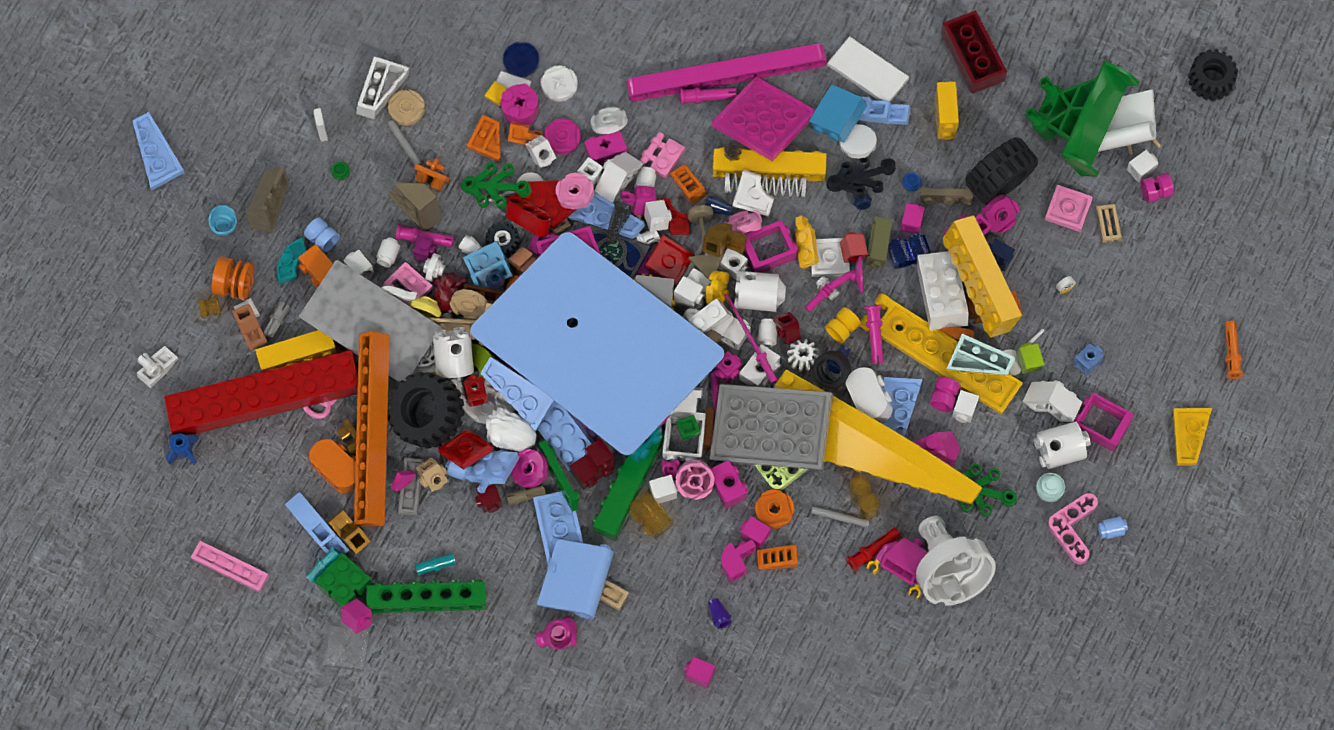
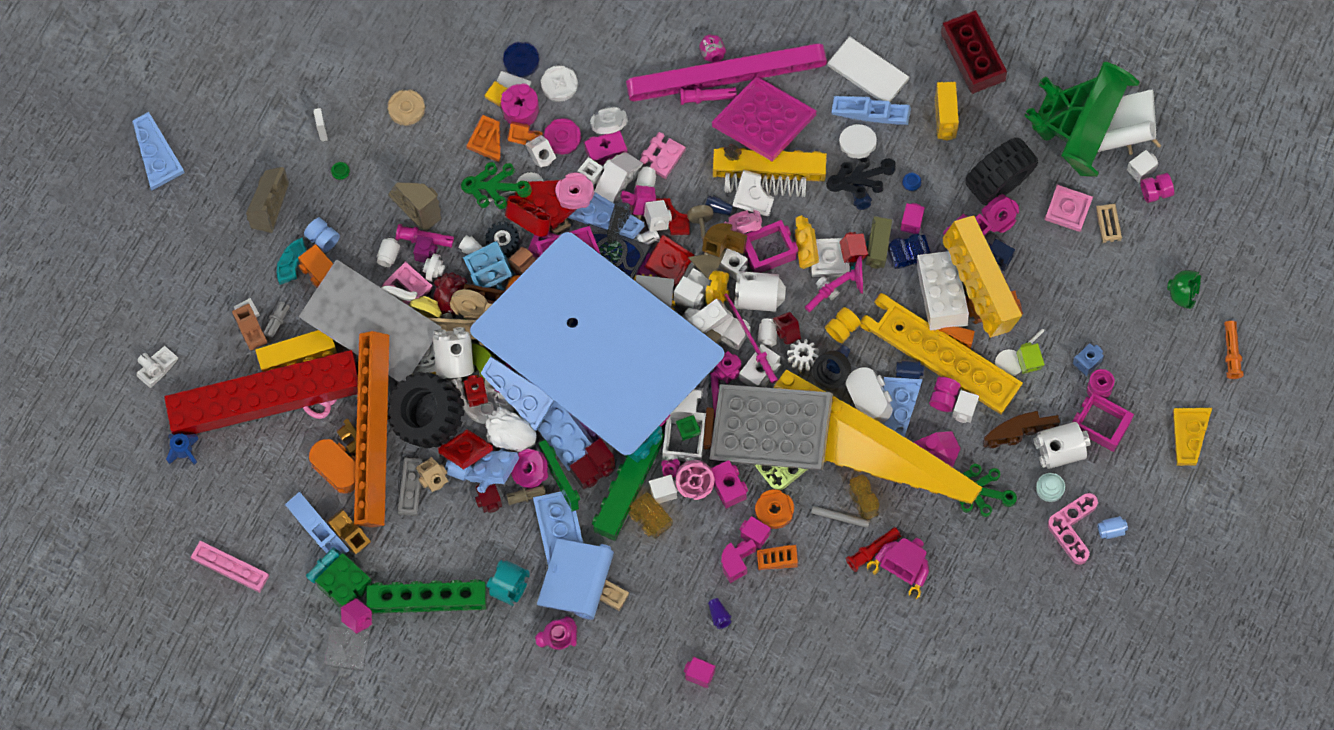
(214, 307): clear yellow wheel -> none
(222, 220): medium azure hair -> none
(228, 277): orange wheel -> none
(359, 263): white brick -> none
(381, 83): white wedge -> none
(403, 141): light grey bar -> none
(403, 479): dark pink tile -> none
(423, 173): orange hips -> none
(435, 564): teal pin -> none
(495, 284): dark blue cone -> none
(508, 582): none -> teal brick
(693, 194): orange slope -> none
(712, 48): none -> dark pink head
(837, 114): dark azure brick -> none
(874, 323): dark pink pin -> none
(909, 369): none -> dark blue brick
(946, 196): dark tan plate -> none
(953, 566): white piece -> none
(979, 357): light aqua wedge -> none
(1012, 430): none -> reddish brown slope
(1053, 398): white brick -> none
(1065, 284): white tile -> none
(1101, 383): none -> dark pink wheel
(1184, 288): none -> green cylinder
(1213, 88): black tyre -> none

